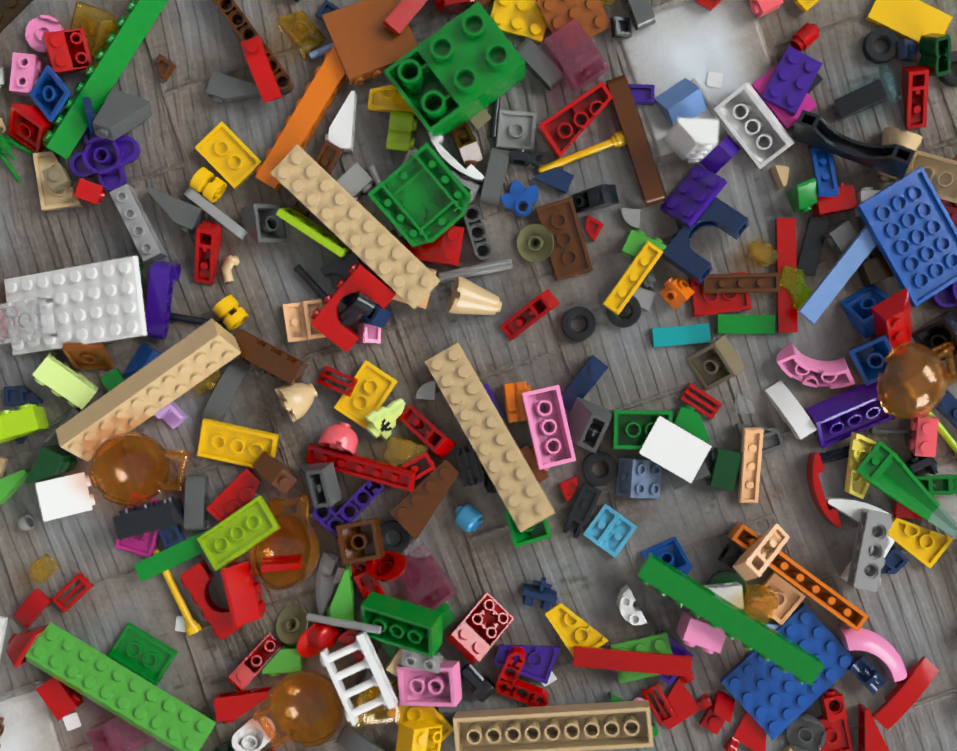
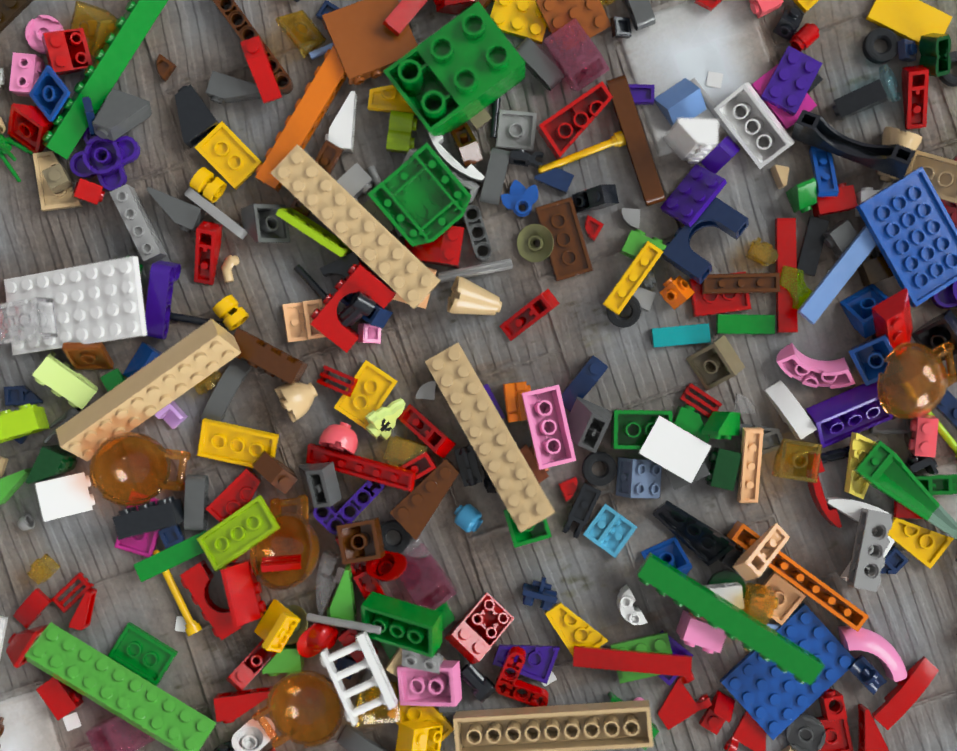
(83, 614): none -> red slope
(194, 116): none -> black slope
(276, 626): none -> yellow bracket
(345, 662): none -> dark blue tile
(578, 335): black tyre -> none
(651, 689): red tile -> none
(696, 535): none -> black wing
(722, 425): none -> green slope
(789, 22): none -> black bracket
(797, 460): none -> clear yellow slope

